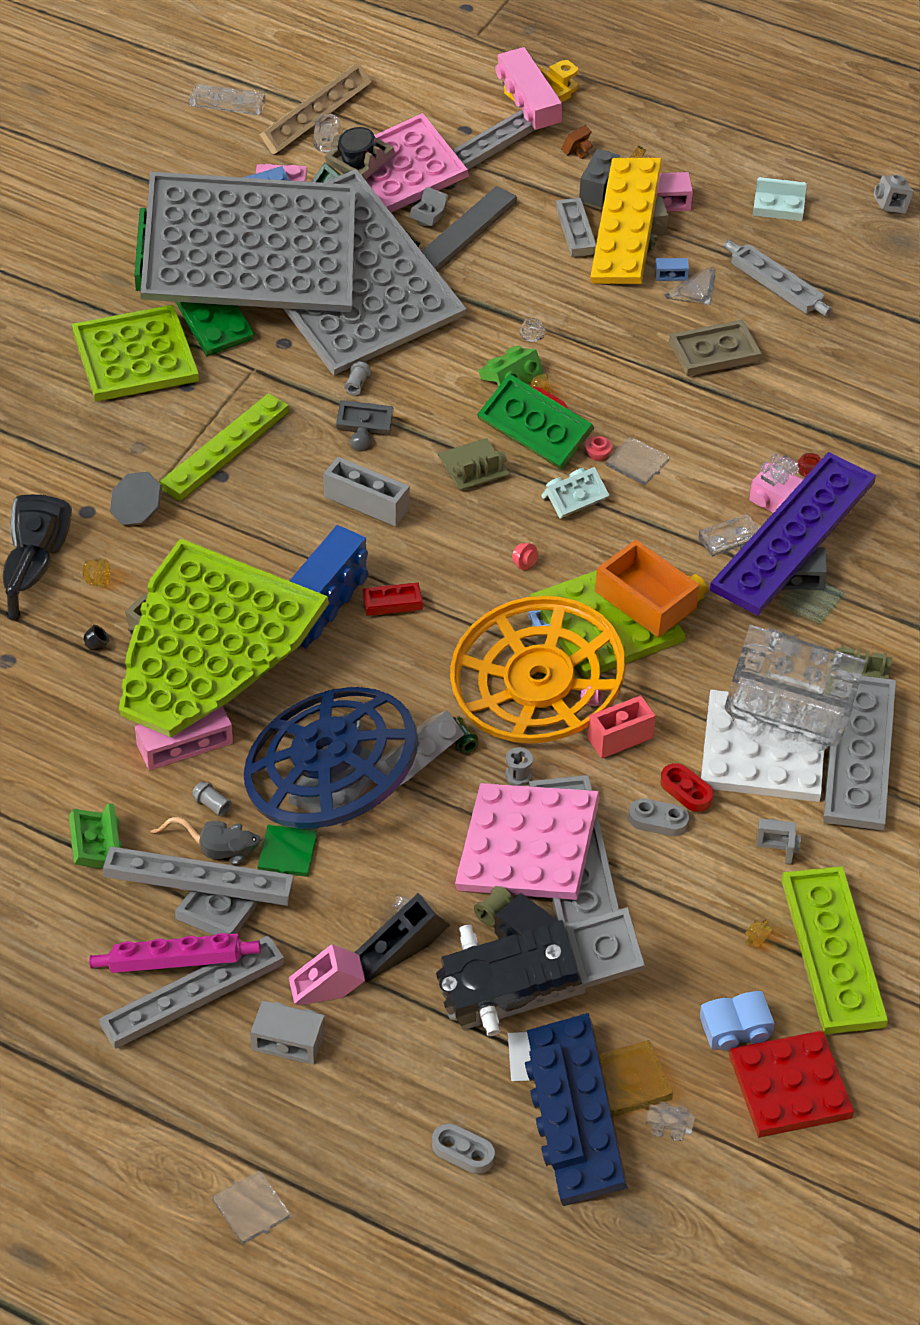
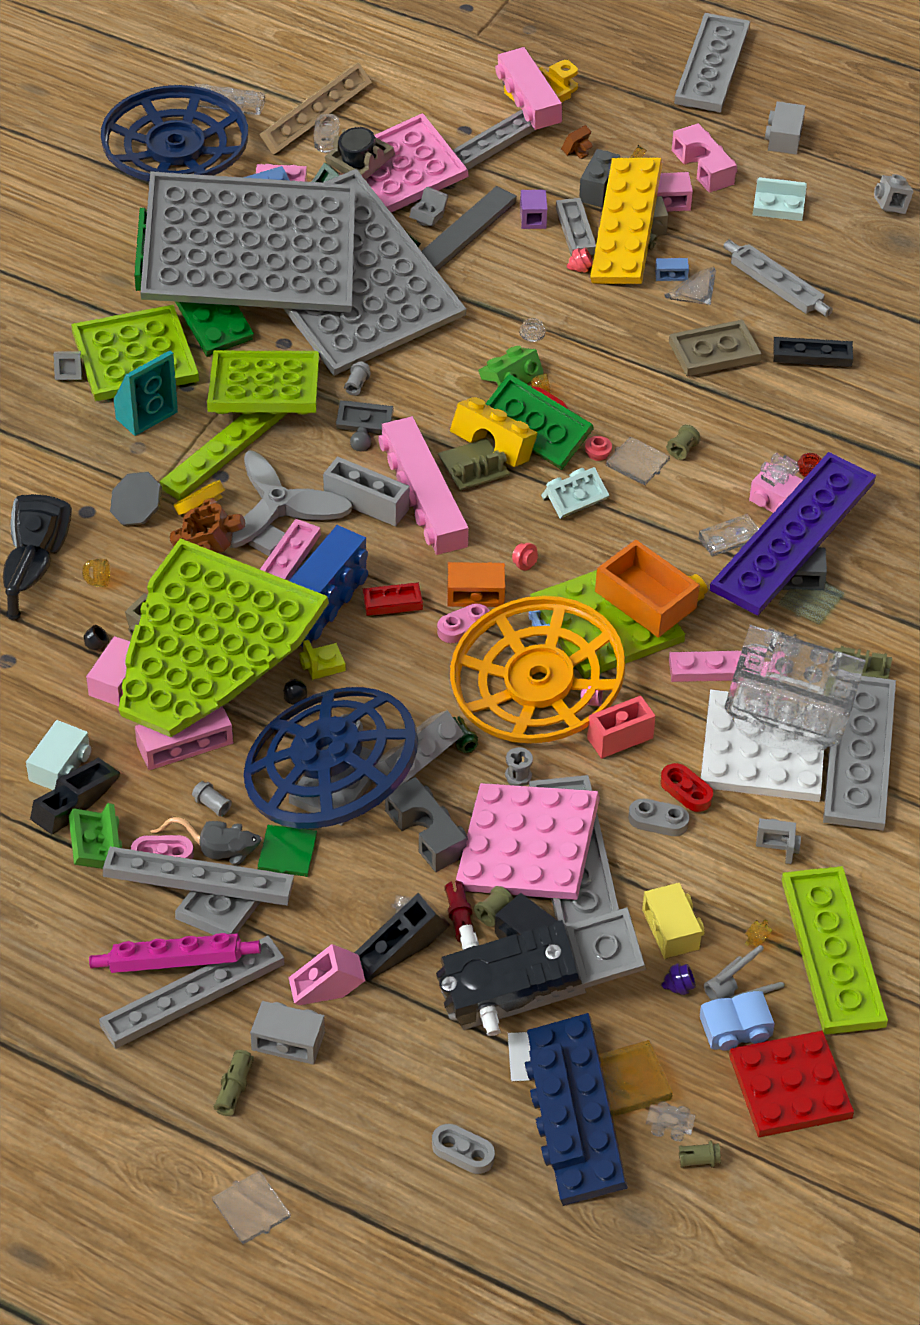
(58, 754): none -> light aqua brick
(67, 365): none -> light grey tile
(73, 791): none -> black slope
(107, 674): none -> bright pink brick
(147, 395): none -> teal slope
(162, 137): none -> dark blue dish
(165, 845): none -> bright pink plate
(197, 498): none -> yellow plate
(213, 516): none -> dark orange piece
(233, 1082): none -> olive pin
(263, 382): none -> lime plate
(267, 540): none -> light grey tile
(279, 501): none -> light grey piece
(292, 549): none -> bright pink plate
(294, 691): none -> black hinge
(322, 660): none -> neon yellow bracket
(415, 806): none -> dark grey arch
(428, 492): none -> bright pink brick
(455, 624): none -> bright pink plate
(459, 909): none -> dark red pin
(475, 584): none -> orange brick
(512, 437): none -> yellow arch
(533, 209): none -> medium lavender brick
(580, 260): none -> coral plate
(672, 920): none -> light yellow brick
(679, 979): none -> dark purple plate
(683, 442): none -> olive bush
(700, 1154): none -> olive pin
(703, 665): none -> bright pink plate
(712, 62): none -> light grey plate
(715, 167): none -> bright pink arch
(724, 984): none -> light grey plant
(785, 127): none -> light grey brick
(813, 351): none -> black plate

